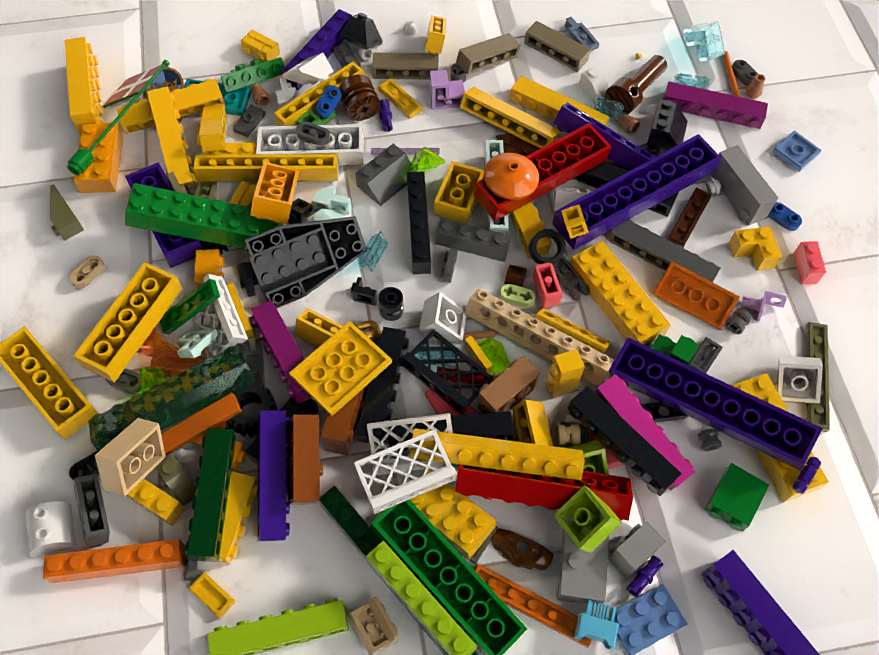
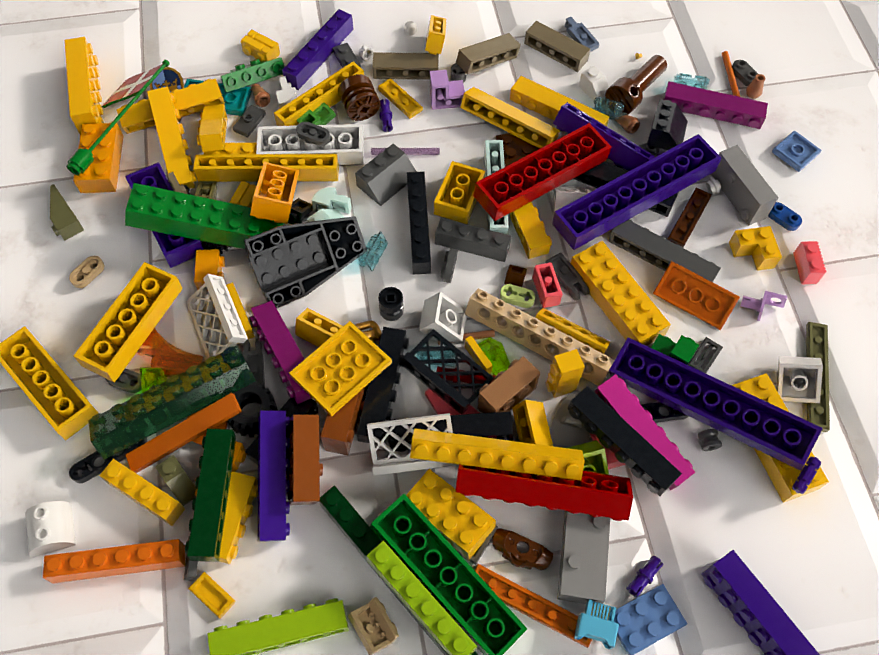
(91, 510): dark grey brick -> none
(130, 456): tan brick -> none
(189, 306): green plate -> none
(195, 341): light aqua plate -> none
(247, 278): black hinge -> none
(310, 70): white slope -> none
(329, 101): blue plate -> none
(361, 32): black slope -> none
(363, 294): black bracket -> none
(412, 488): white fence -> none
(425, 160): clear neon green slope -> none
(511, 182): orange dish -> none
(557, 237): black tyre -> none
(568, 434): tan wheel -> none
(574, 221): yellow brick -> none
(587, 519): lime slope -> none
(636, 550): light grey brick -> none
(707, 39): clear light blue brick -> none
(736, 497): green brick -> none
(739, 320): dark grey wheel -> none

